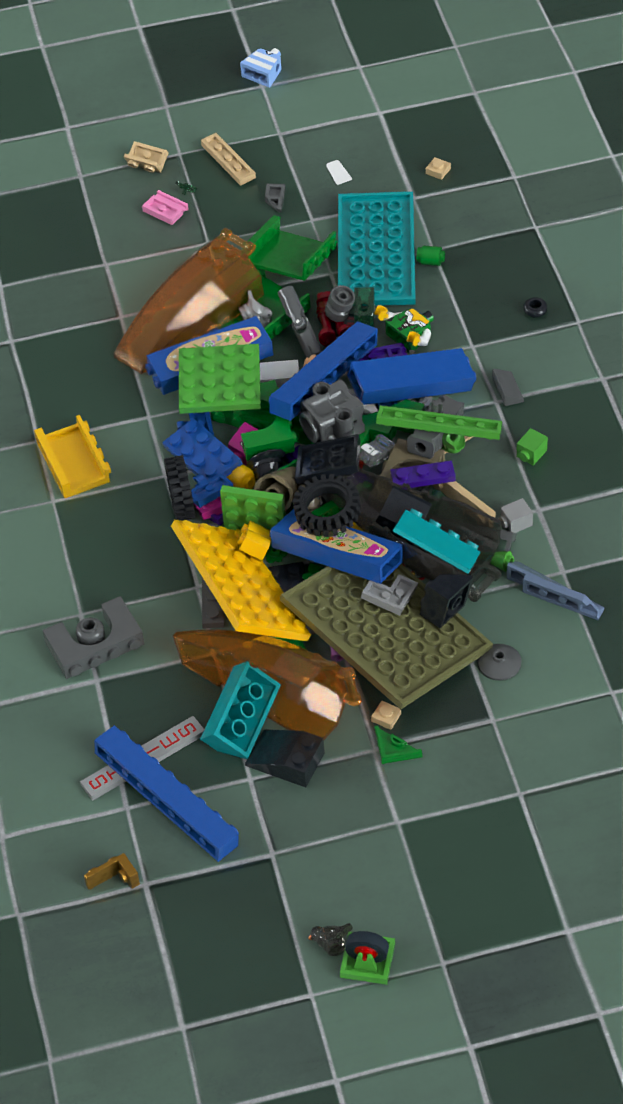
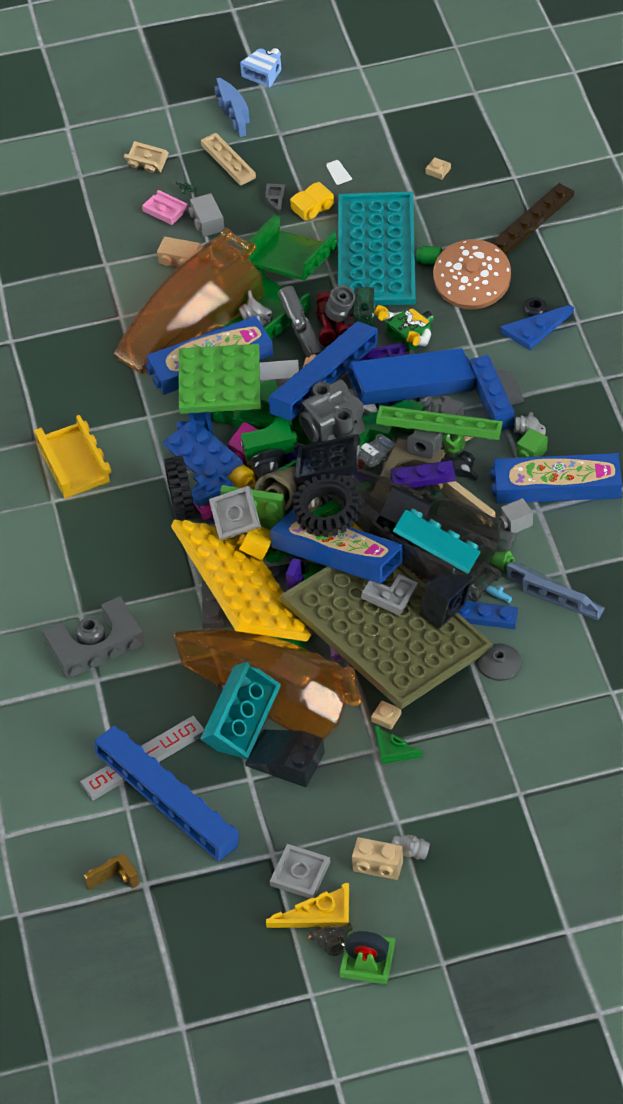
(175, 251): none -> tan brick
(206, 215): none -> light grey brick
(233, 105): none -> medium blue slope
(235, 513): none -> light grey plate
(294, 574): none -> dark purple plate
(300, 871): none -> light grey plate
(312, 201): none -> yellow brick
(321, 911): none -> yellow wing
(377, 858): none -> tan brick
(412, 846): none -> light grey animal
(463, 465): none -> black animal
(472, 274): none -> nougat dish
(490, 614): none -> blue plate
(492, 392): none -> blue brick
(498, 593): none -> medium azure helmet
(523, 424): none -> light grey animal
(532, 330): none -> blue wing
(533, 218): none -> dark brown plate
(557, 478): none -> brick

